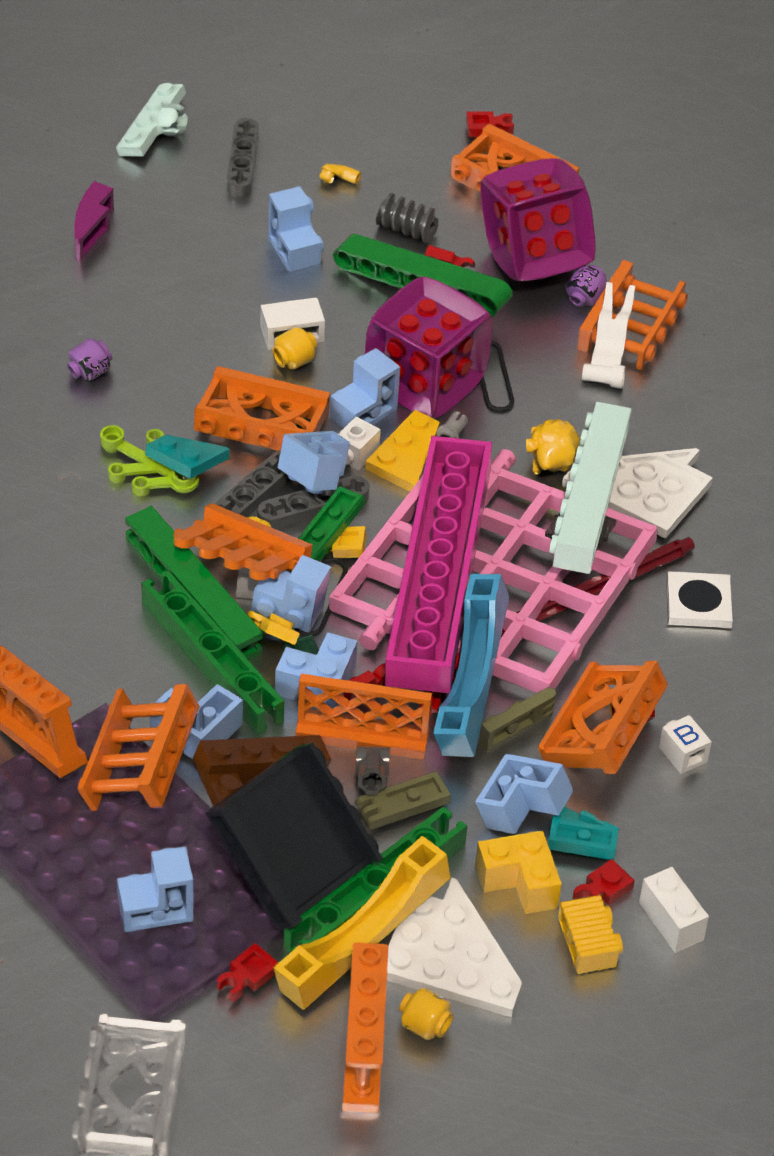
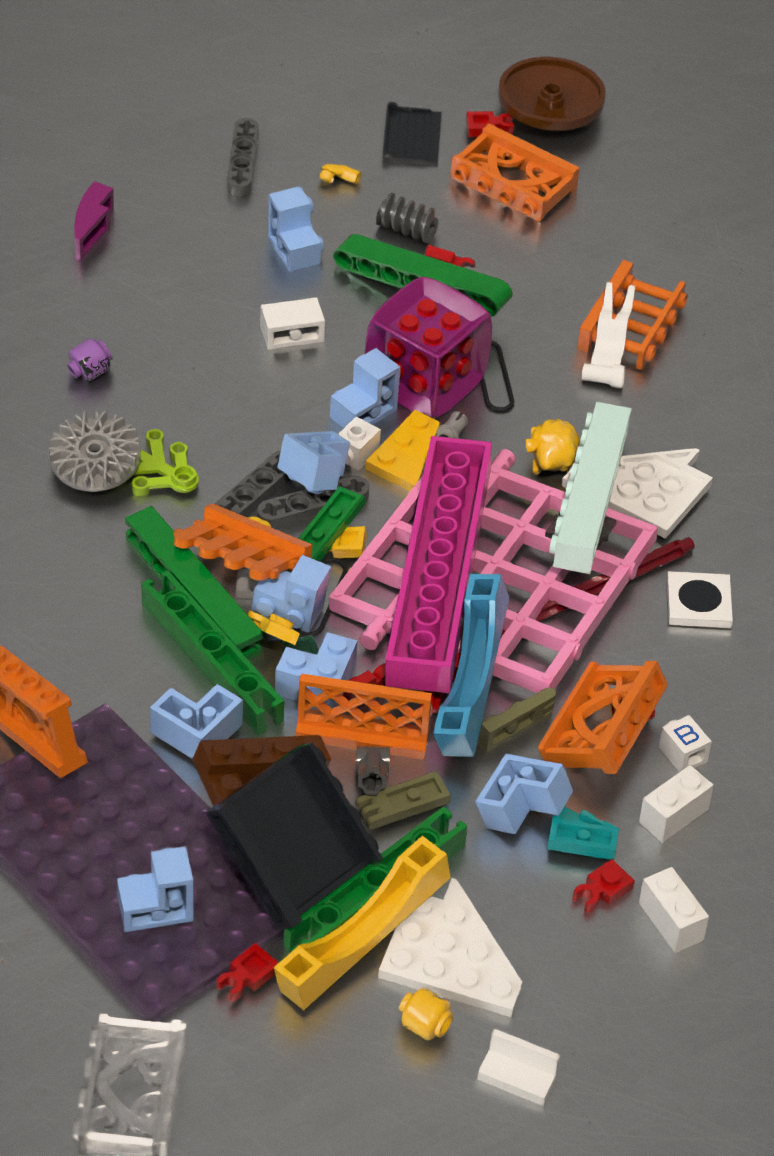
(95, 452): none -> light grey wheel
(156, 118): light aqua plate -> none
(158, 763): orange fence -> none
(186, 455): teal wing -> none
(246, 391): orange fence -> none
(294, 348): yellow head -> none
(365, 1027): orange fence -> none
(411, 135): none -> black piece
(519, 1067): none -> white panel
(521, 863): yellow brick -> none
(538, 219): magenta piece -> none
(551, 93): none -> reddish brown dish
(586, 286): medium lavender head -> none
(589, 934): yellow brick -> none
(676, 803): none -> white brick

